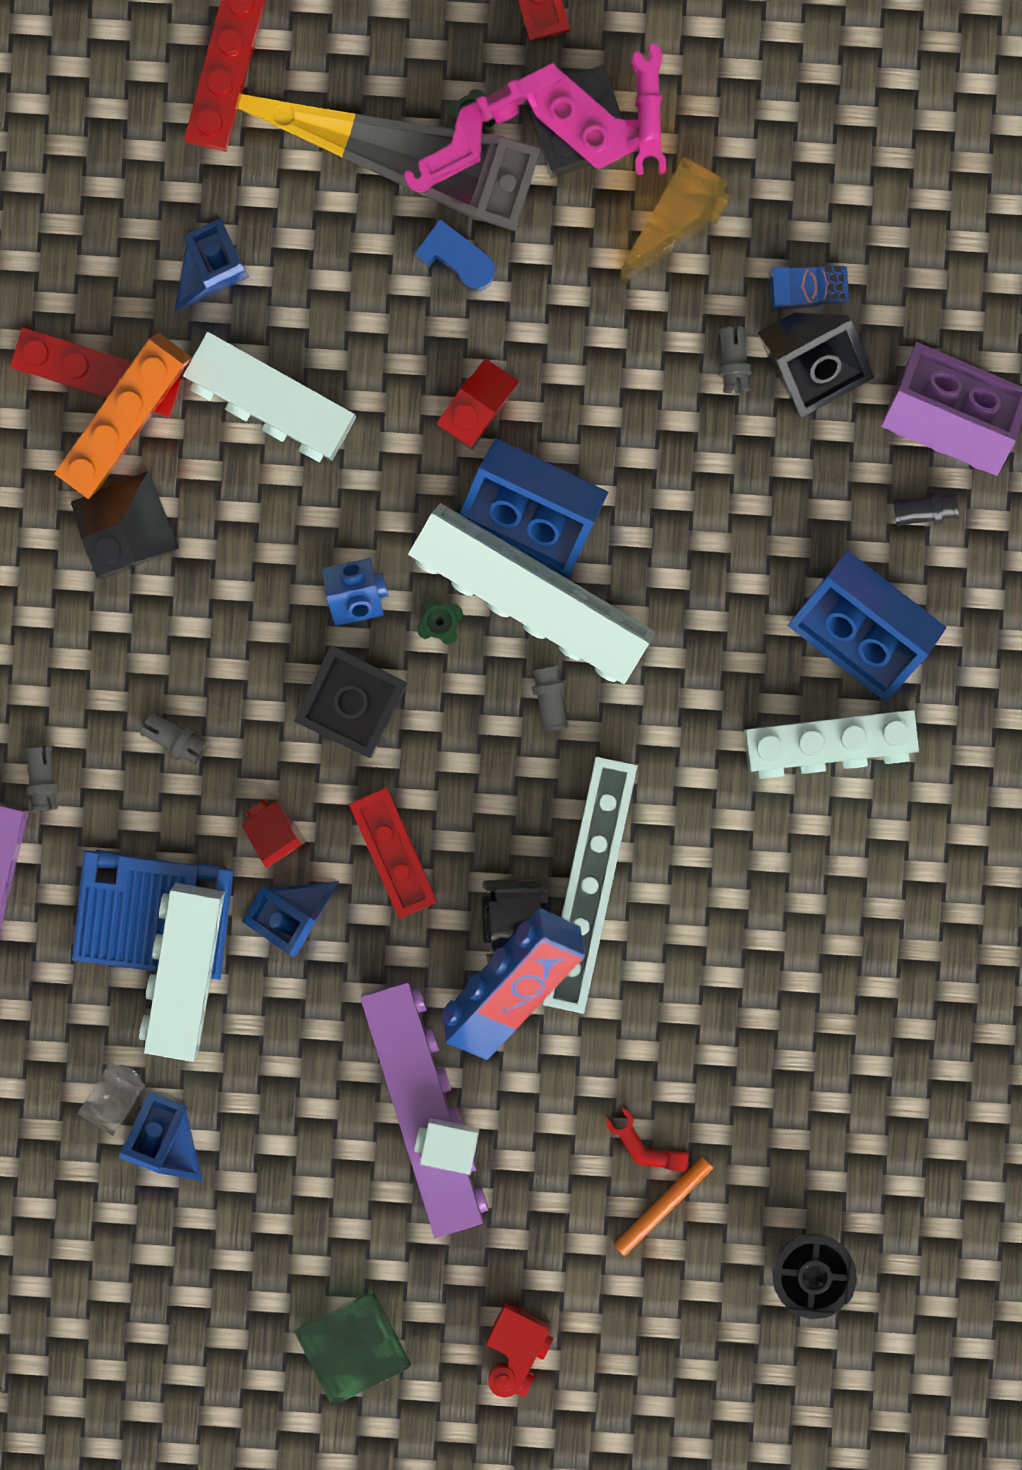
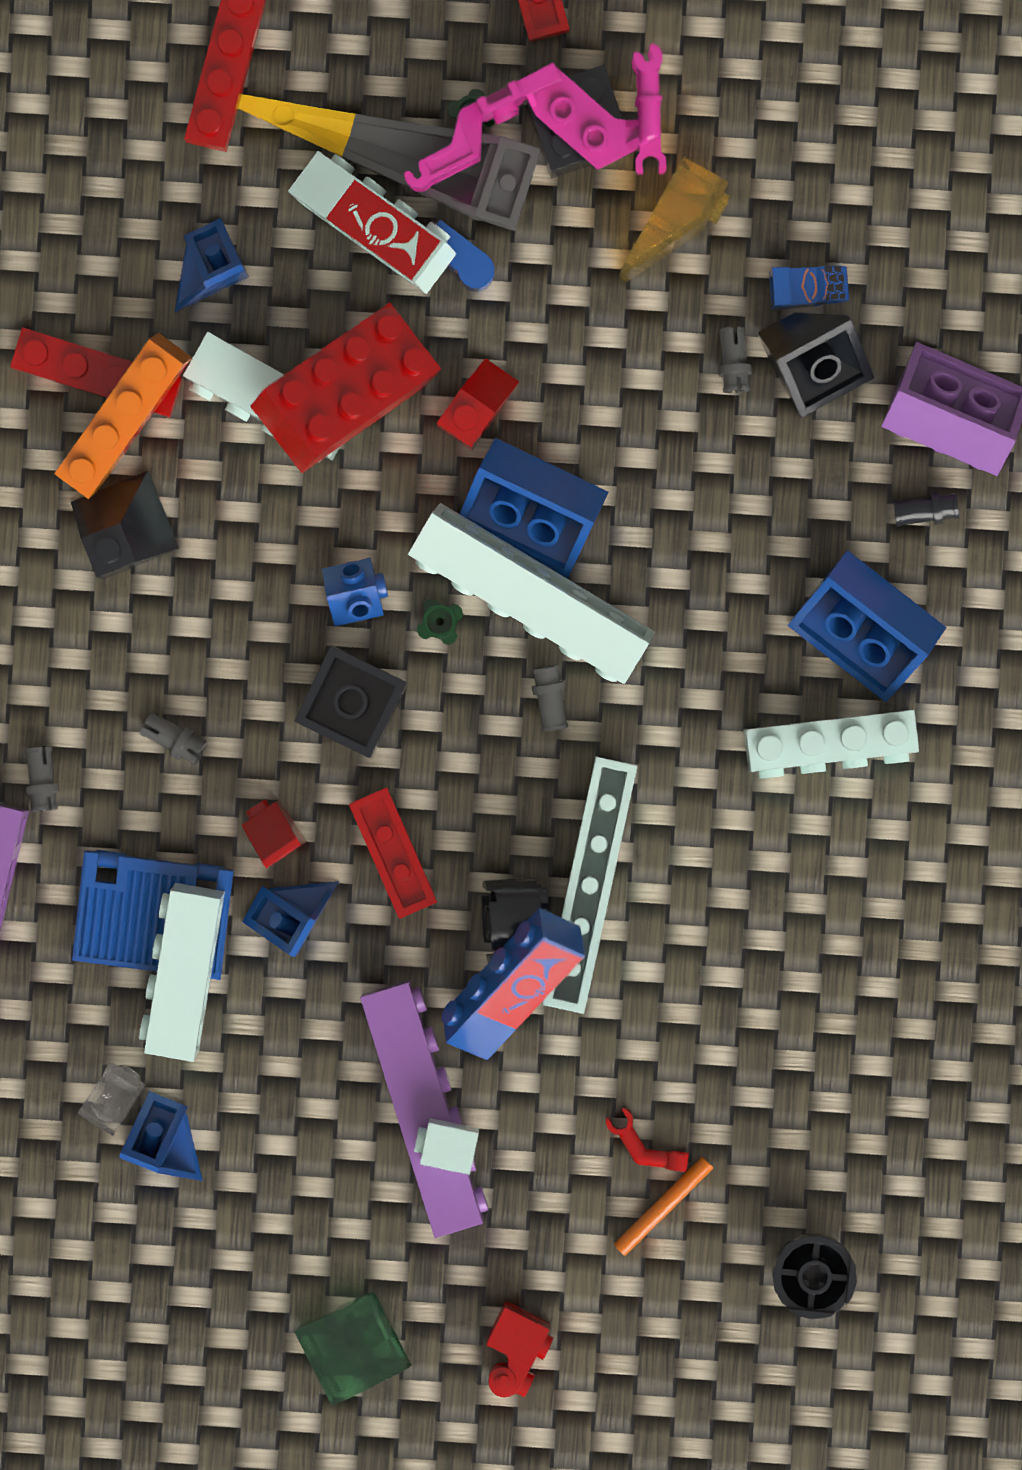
(345, 387): none -> red piece
(372, 221): none -> brick

